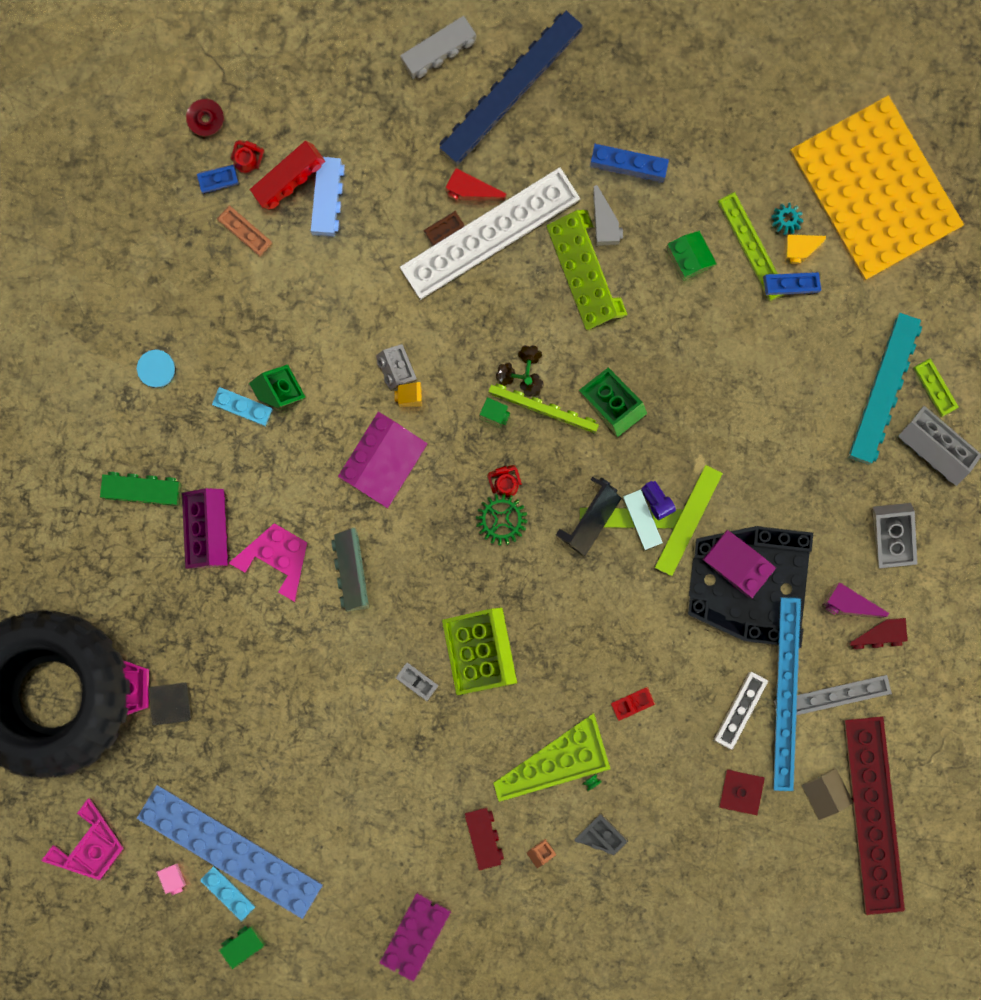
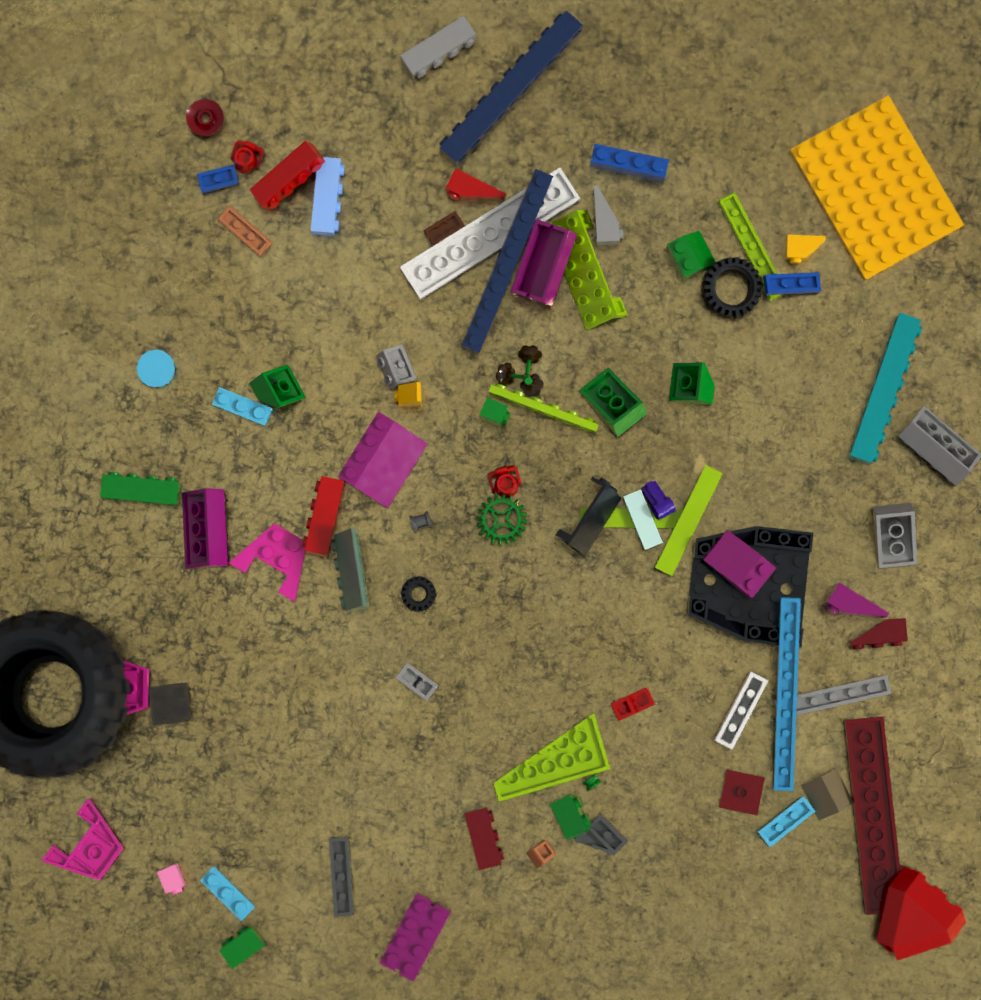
(229, 851): medium blue plate -> none
(324, 516): none -> red brick
(341, 876): none -> dark grey plate
(418, 605): none -> black tyre
(420, 521): none -> dark grey bush
(479, 651): lime slope -> none
(506, 261): none -> dark blue brick
(543, 262): none -> magenta piece
(571, 816): none -> green brick
(691, 384): none -> green slope
(752, 277): none -> black tyre
(782, 213): teal gear -> none
(786, 821): none -> medium azure plate
(917, 916): none -> red panel
(935, 387): lime tile -> none

